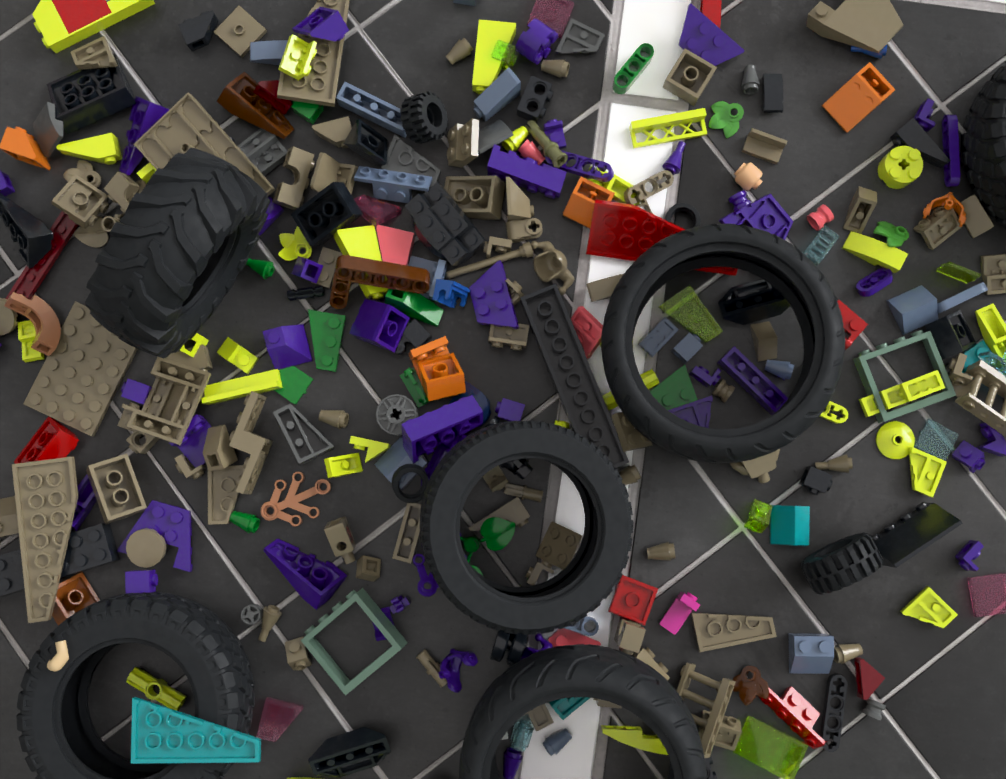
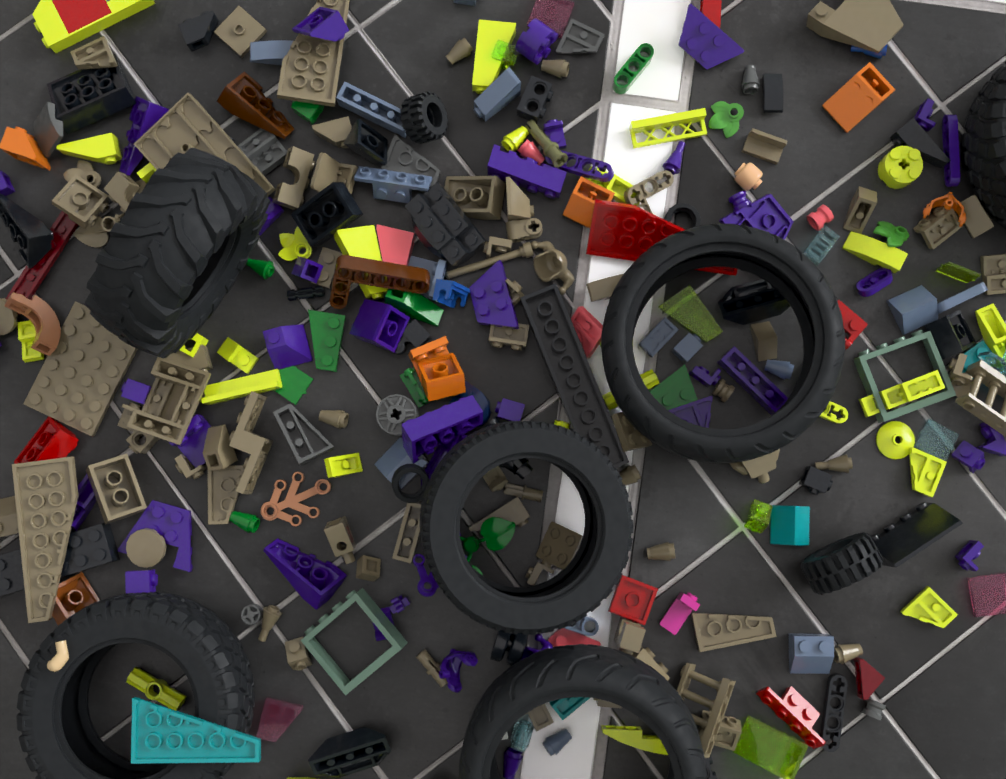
(268, 91): dark red slope -> none
(297, 57): neon yellow bracket -> none
(374, 447): neon yellow slope -> none
(375, 210): clear pink wing -> none
(463, 143): dark tan plate -> none
(493, 134): dark grey slope -> none
(689, 77): dark tan brick -> none
(751, 687): reddish brown plate -> none

